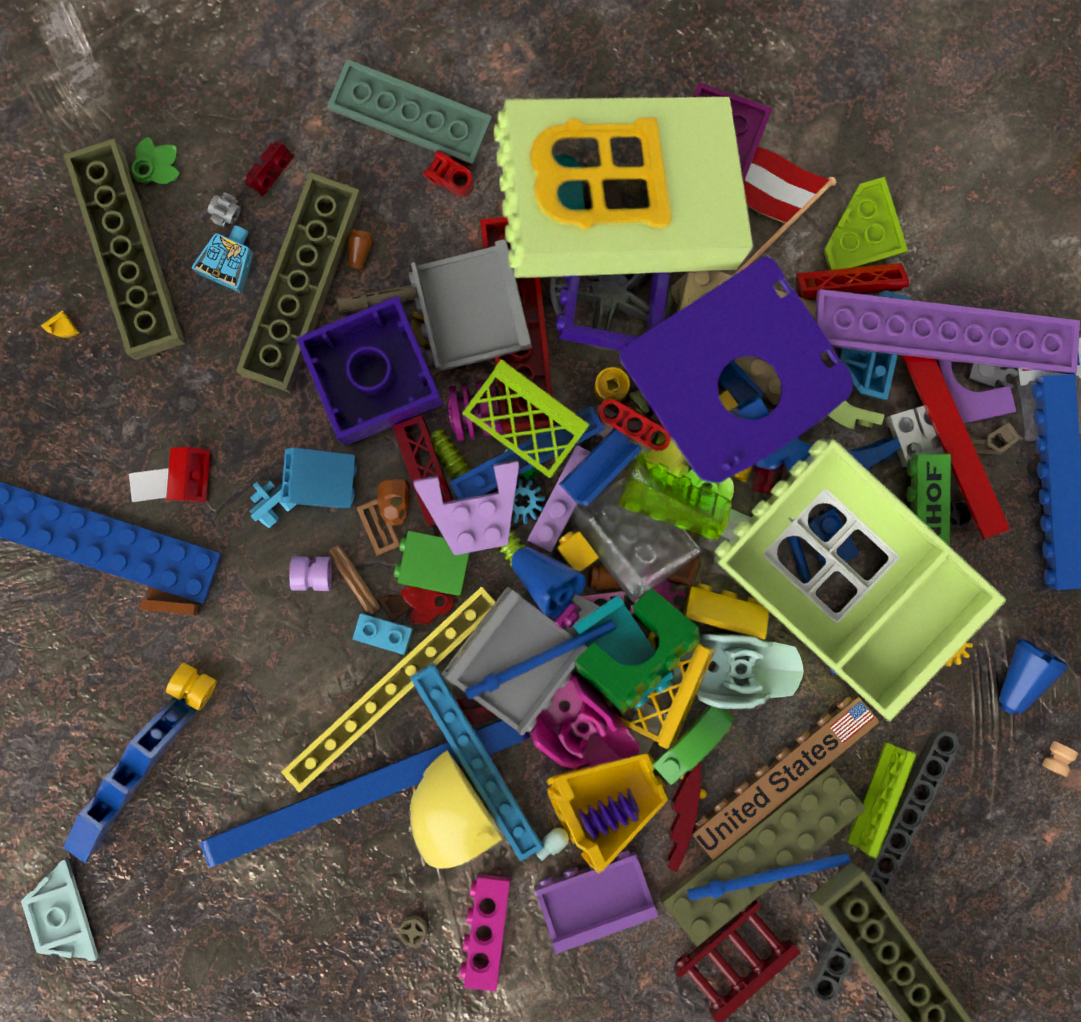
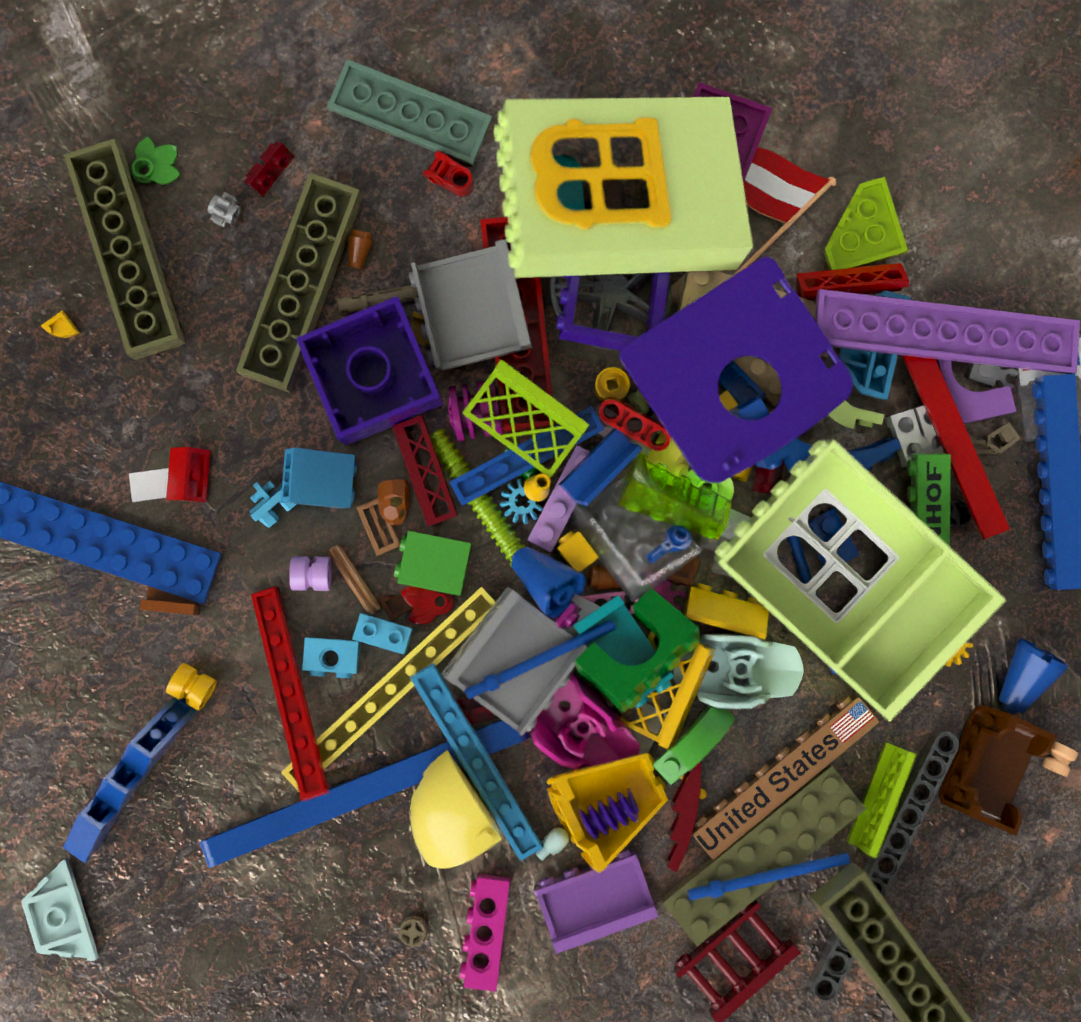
(226, 260): medium azure torso -> none
(290, 694): none -> red tile
(316, 650): none -> medium azure brick
(473, 521): lavender wing -> none
(534, 491): none -> yellow cone
(676, 539): none -> blue plate
(991, 766): none -> reddish brown windscreen

